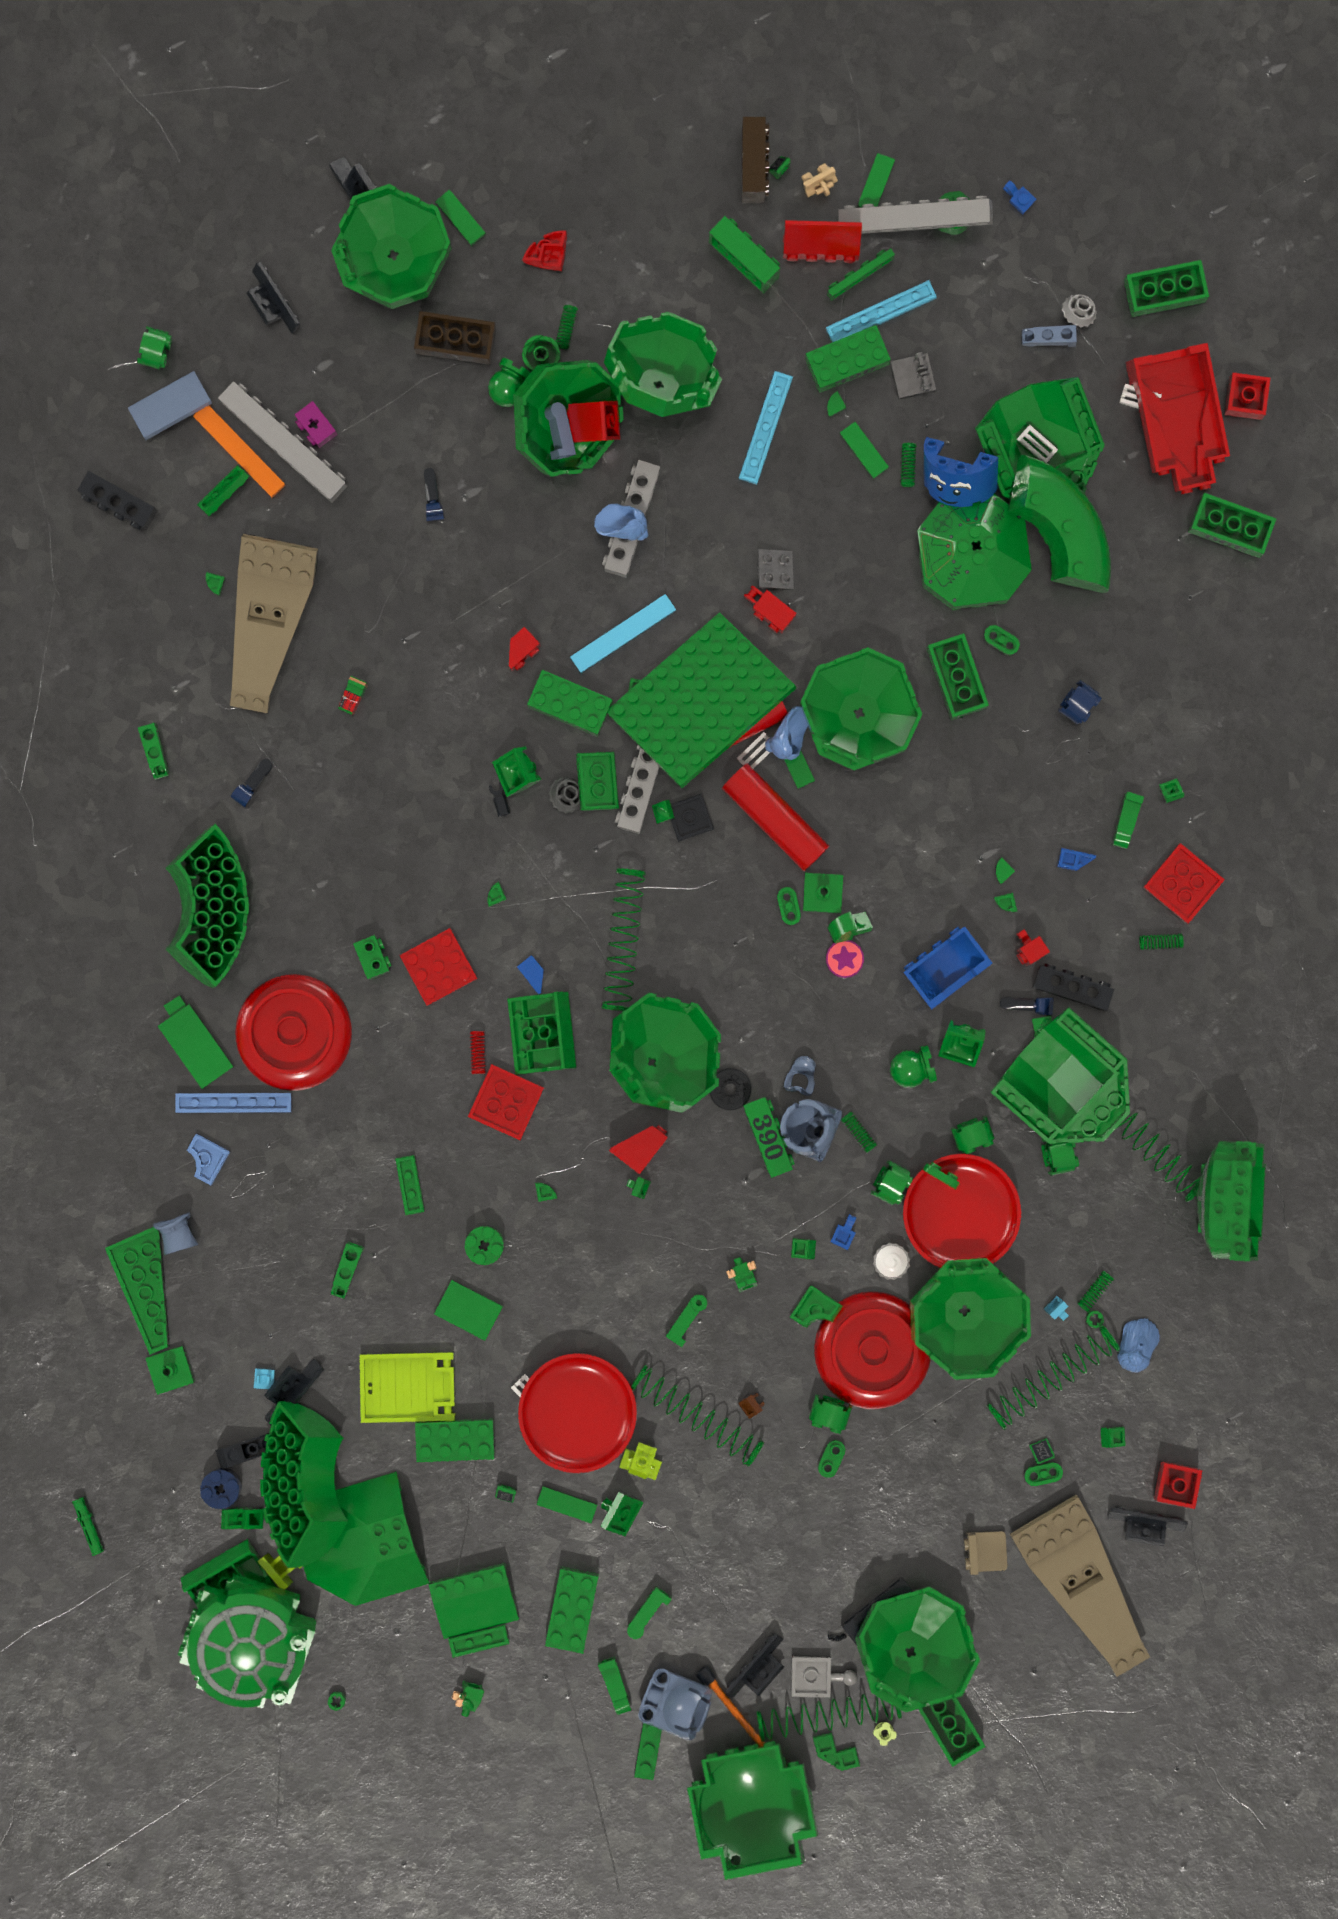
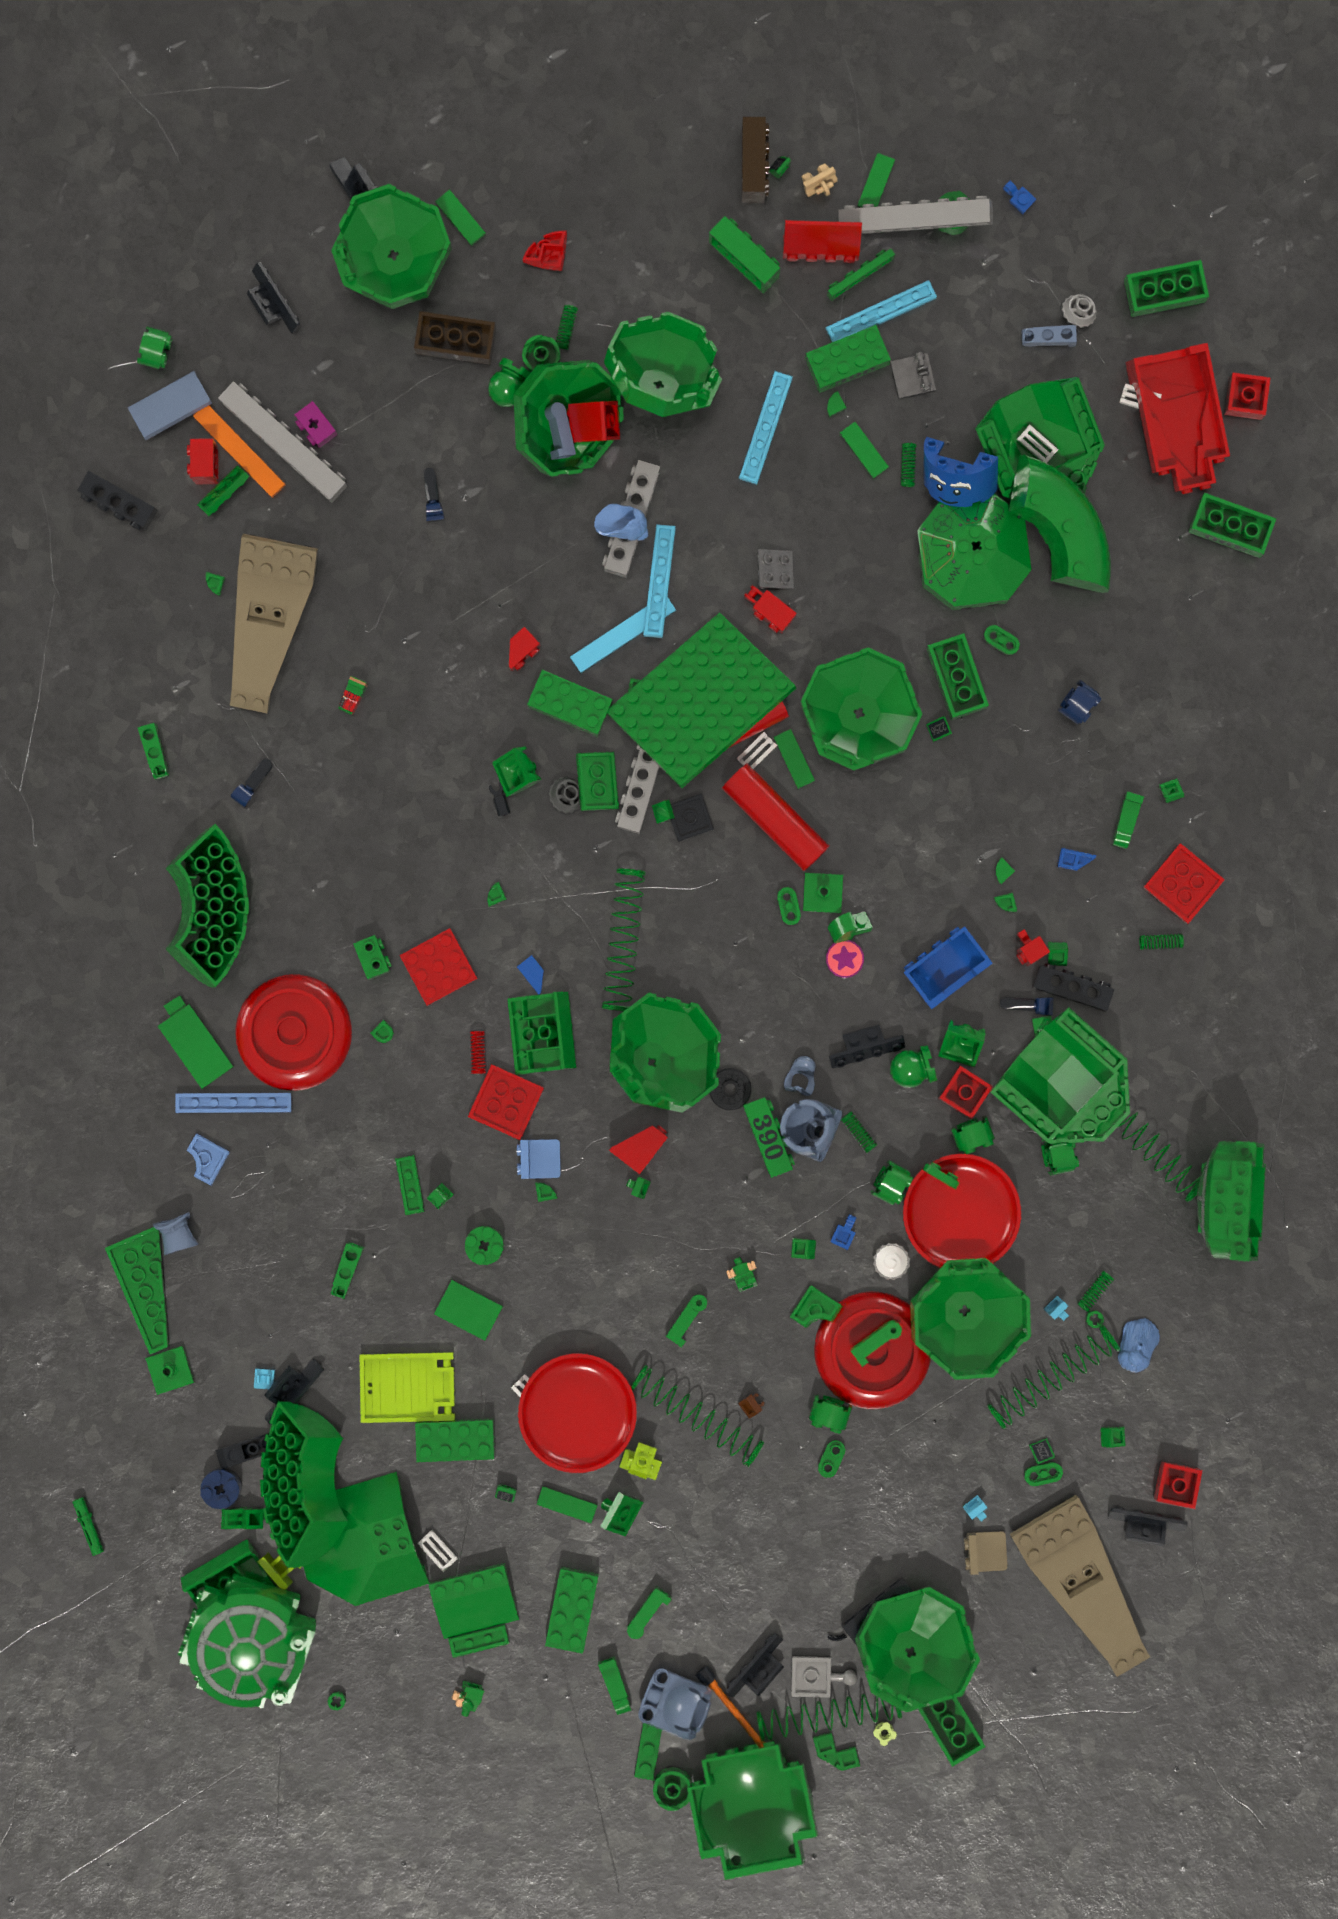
(203, 461): none -> red brick
(383, 1032): none -> green tile
(440, 1196): none -> green leg
(448, 1562): none -> white tile
(539, 1159): none -> medium blue bracket
(659, 581): none -> medium azure tile
(666, 1778): none -> green brick
(789, 736): medium blue hair -> none
(864, 1045): none -> black bracket
(888, 1331): none -> green leg
(939, 729): none -> slope
(965, 1092): none -> red brick
(975, 1508): none -> medium azure tile
(1058, 953): none -> green slope

